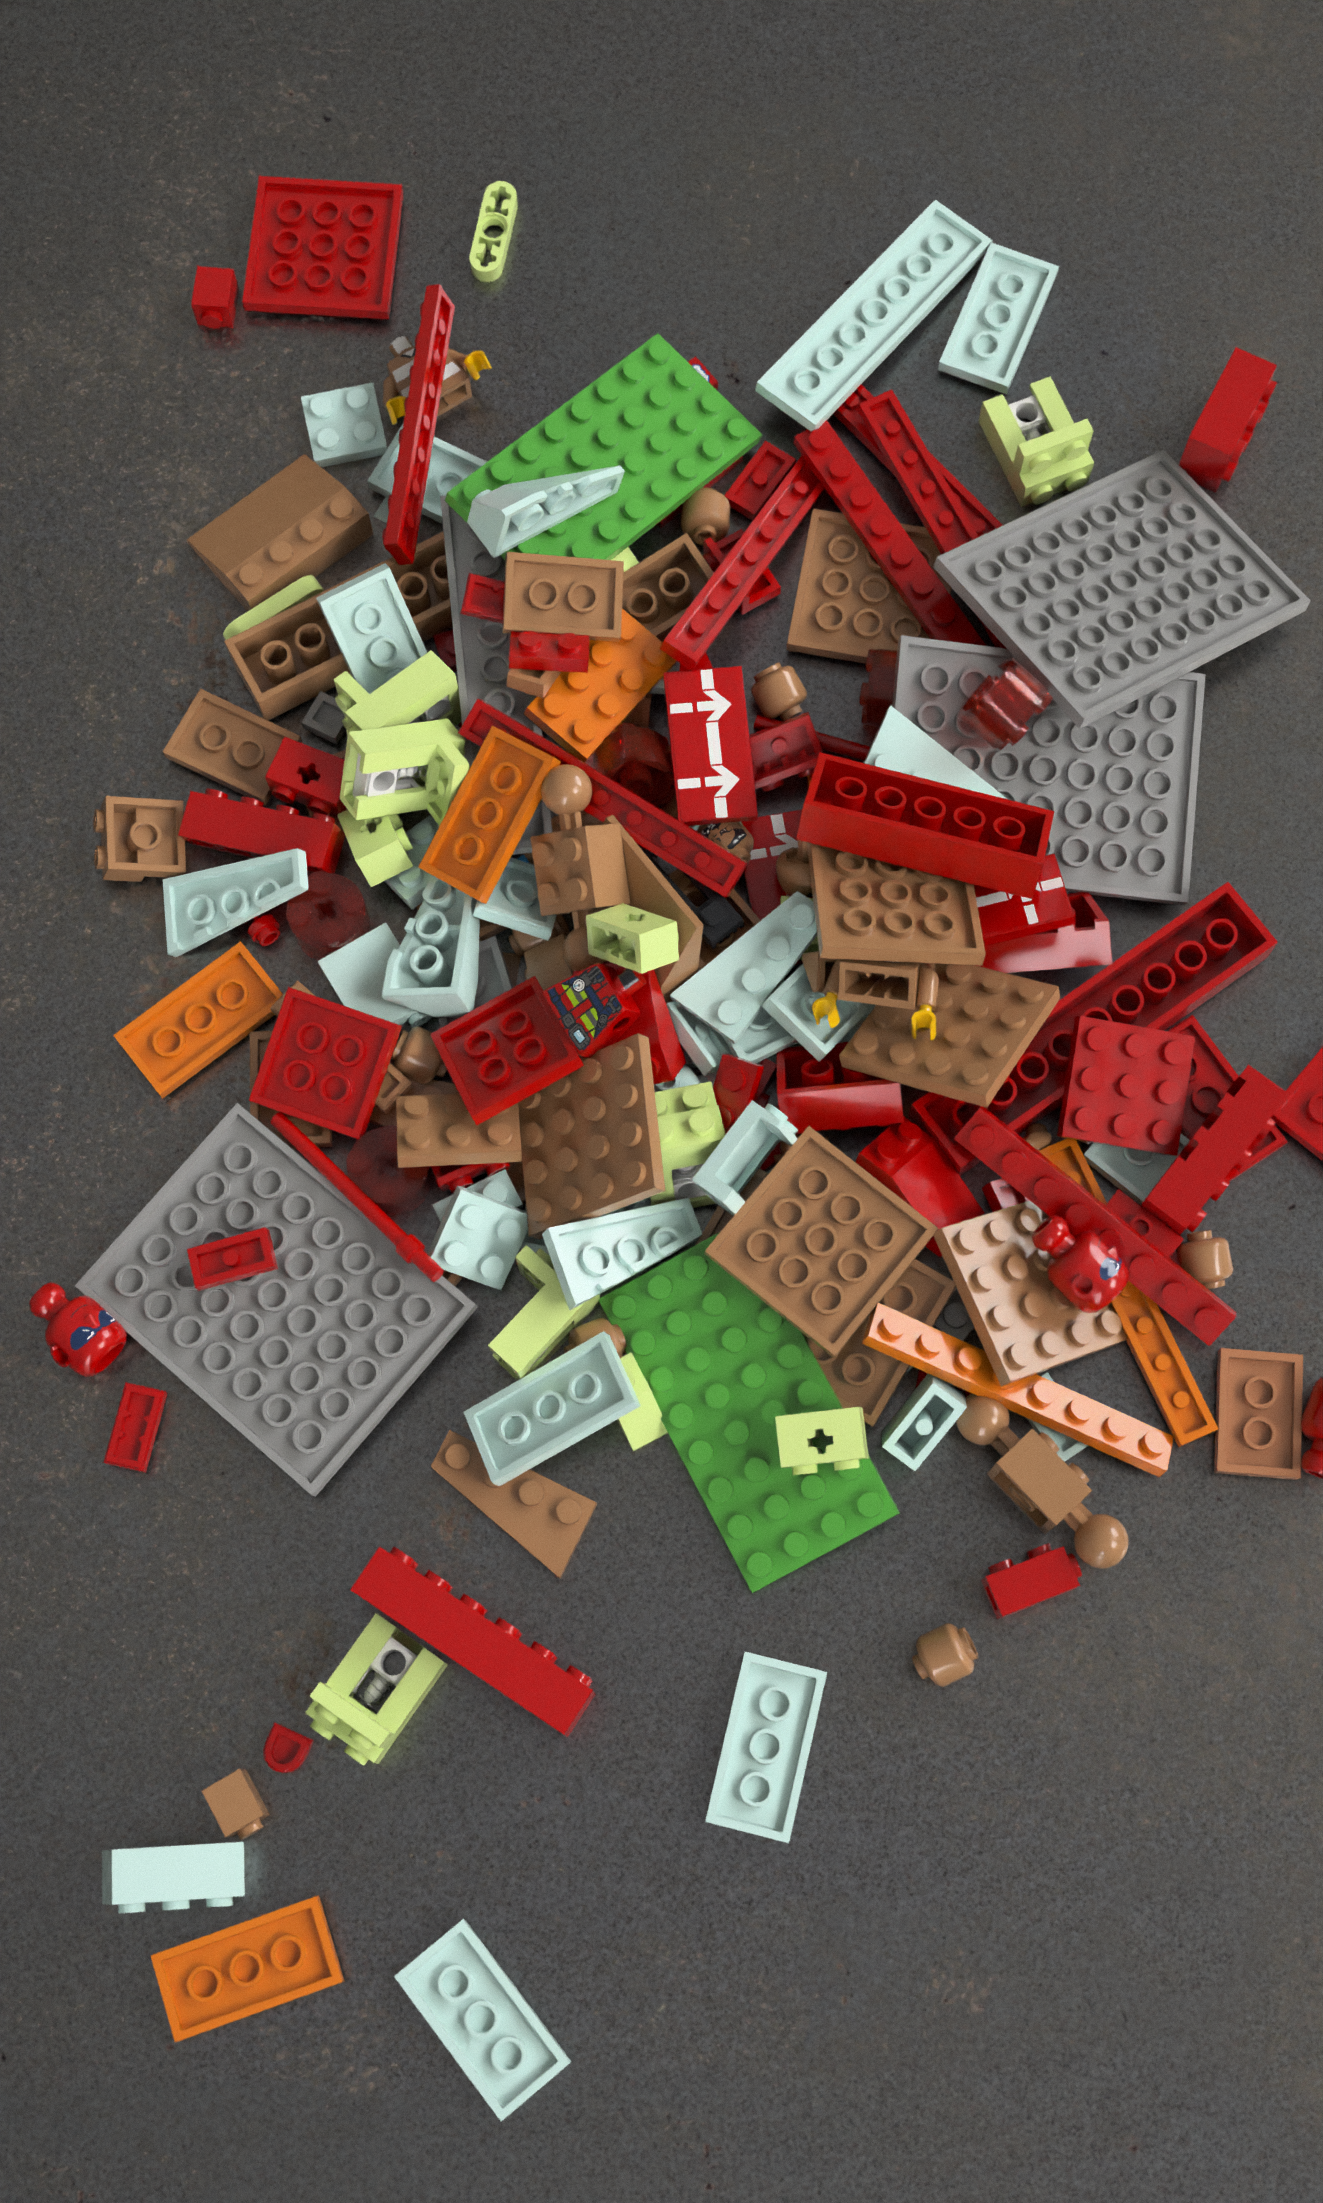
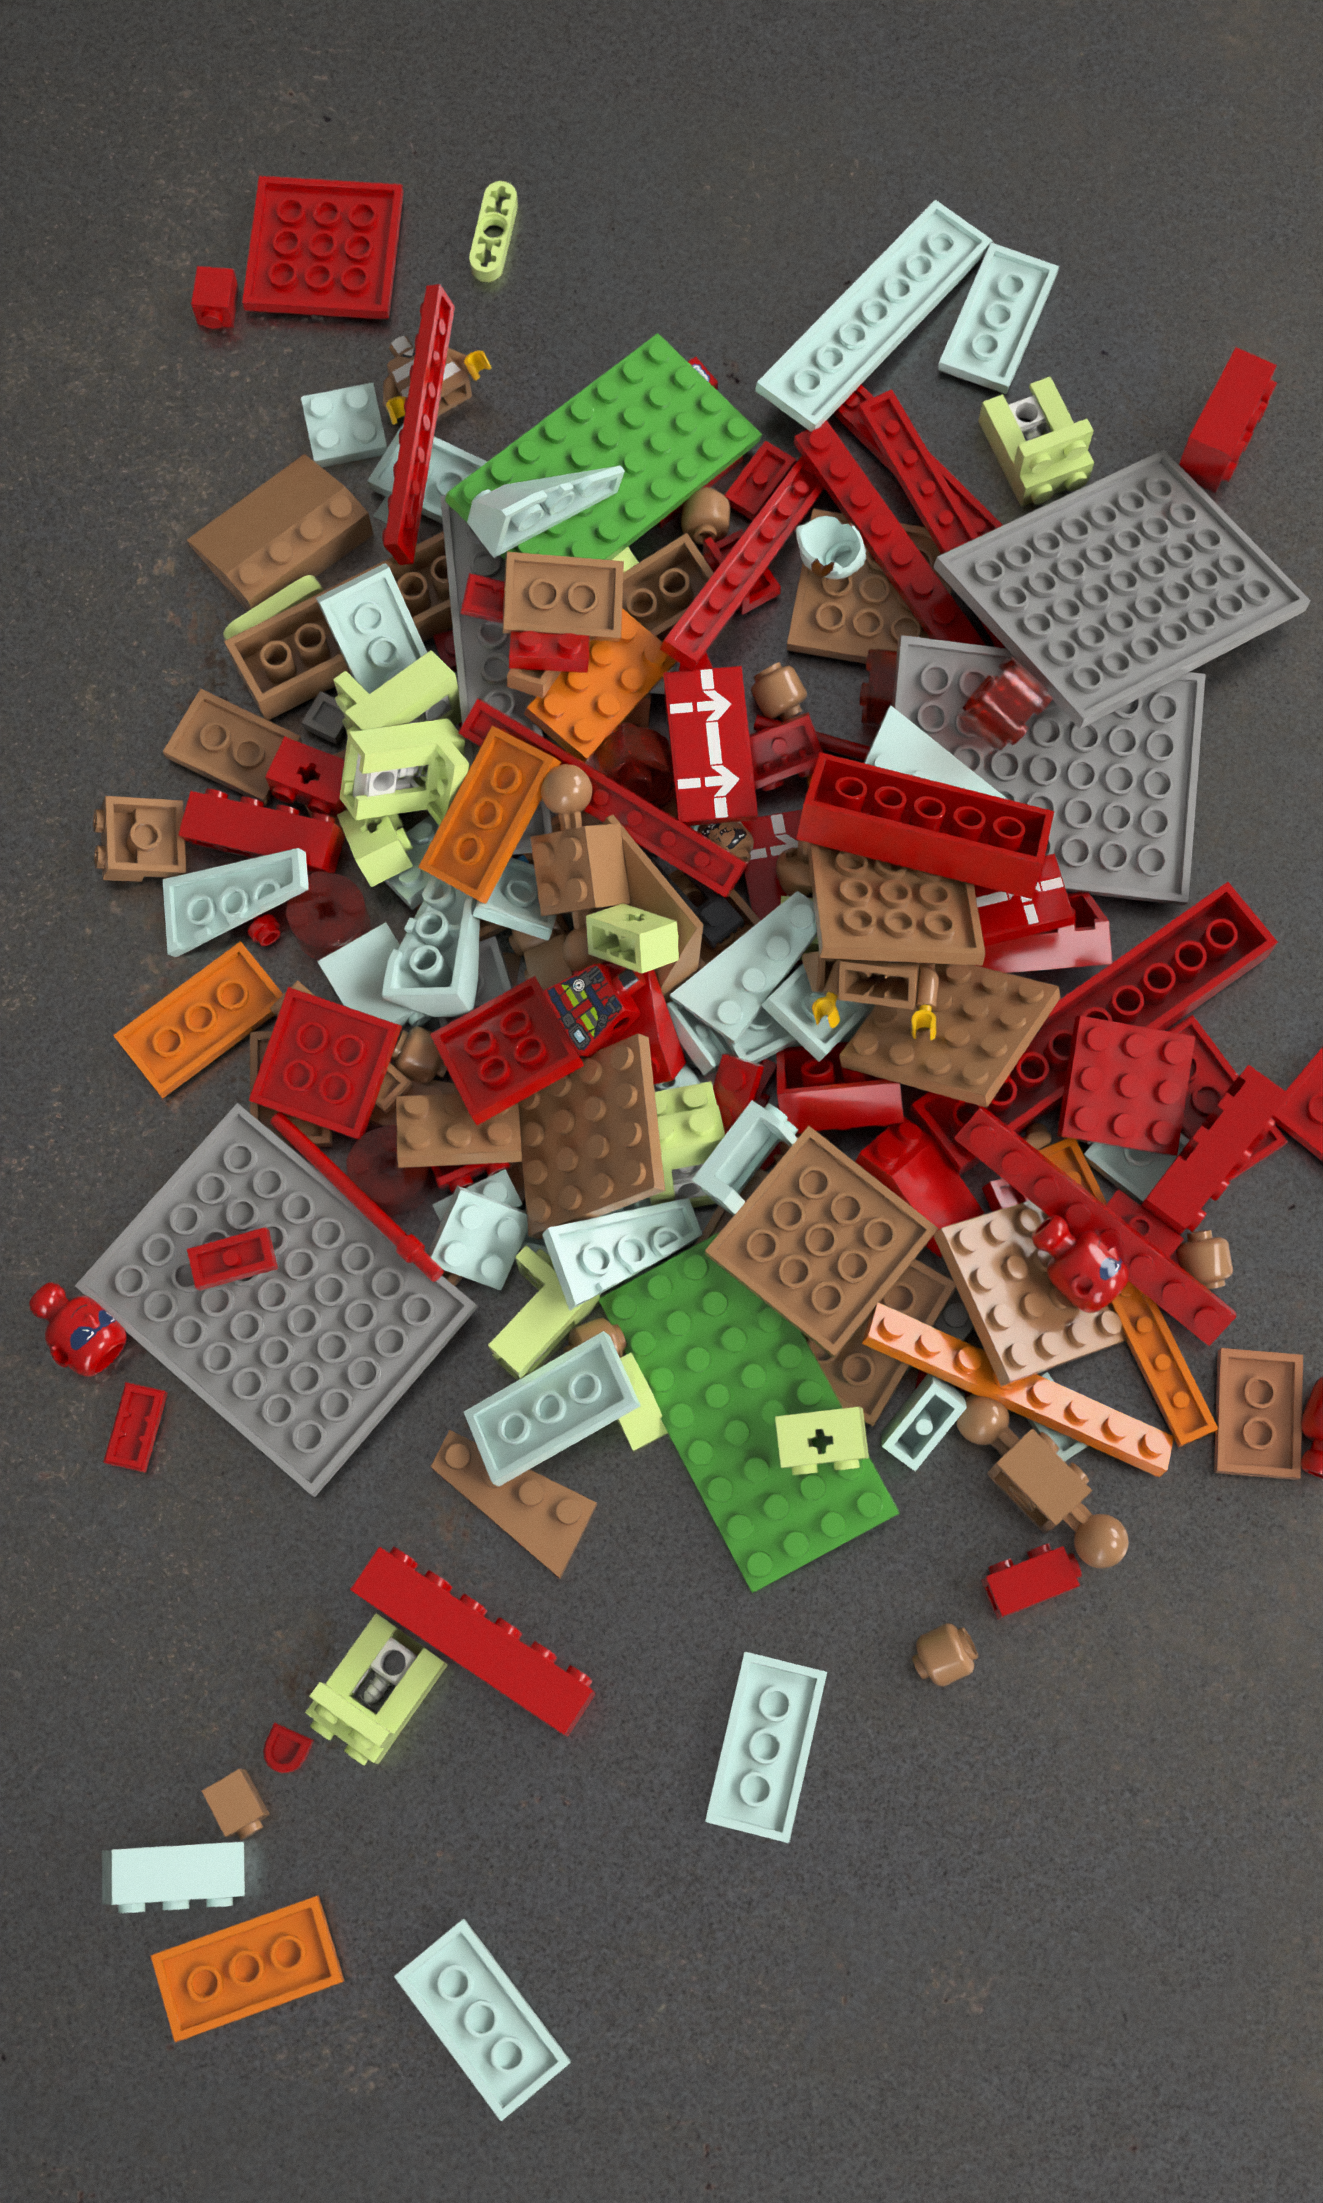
(831, 547): none -> light aqua hair

